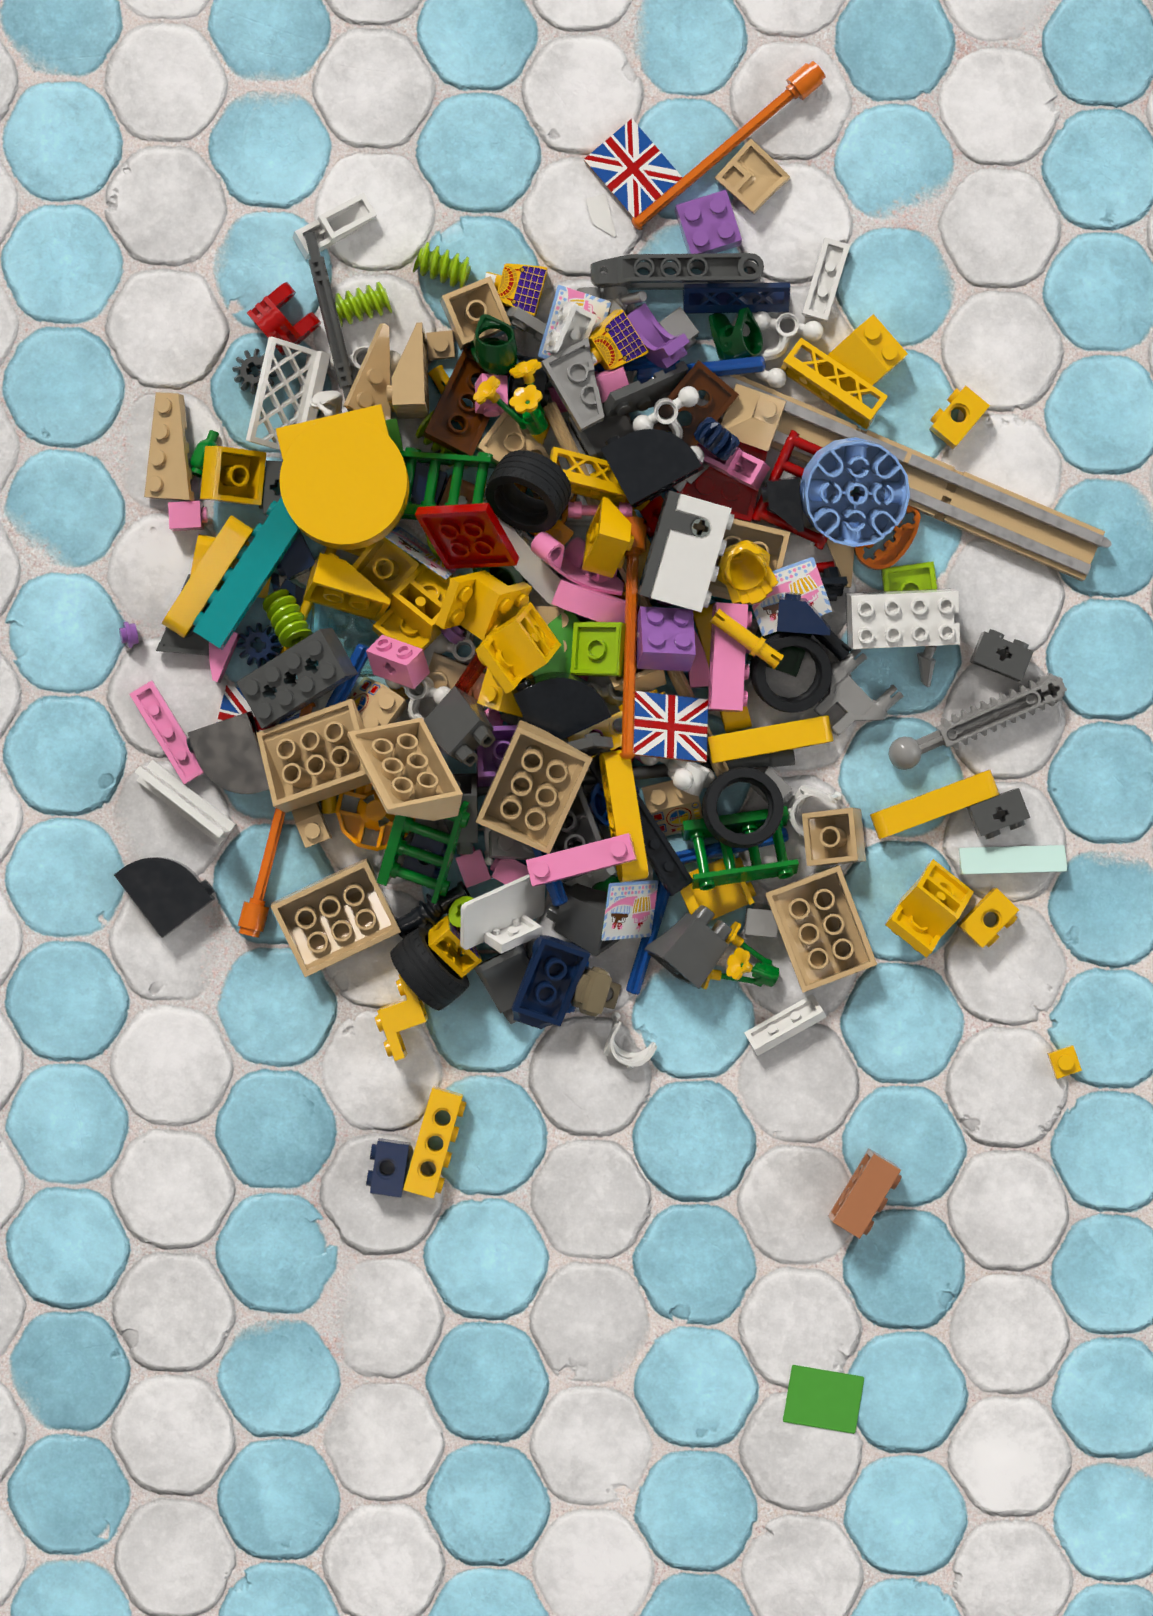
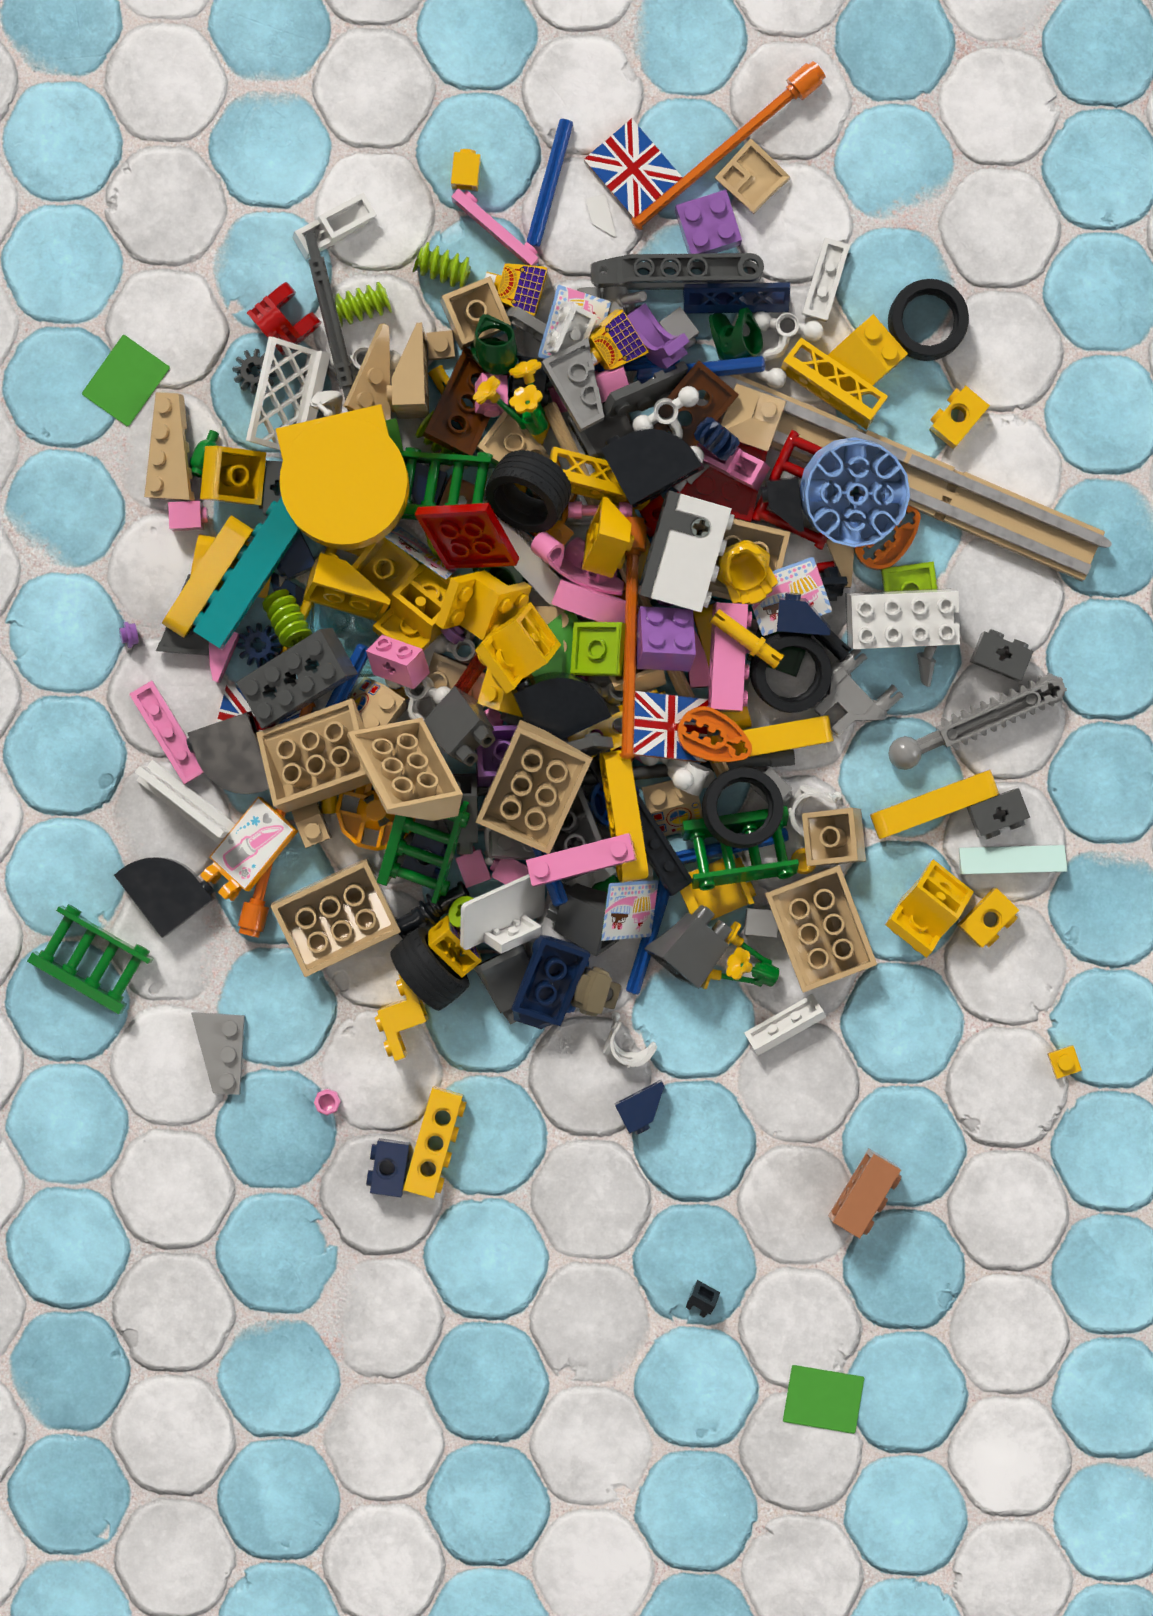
(68, 972): none -> green fence
(125, 380): none -> bright green sticker
(222, 1049): none -> light grey wing
(249, 849): none -> tile
(327, 1101): none -> bright pink tile
(466, 170): none -> yellow brick
(467, 203): none -> bright pink plate
(549, 182): none -> blue axle
(640, 1107): none -> dark blue slope
(703, 1297): none -> black tile
(715, 721): none -> orange piece
(800, 854): none -> yellow plate
(943, 291): none -> black tyre

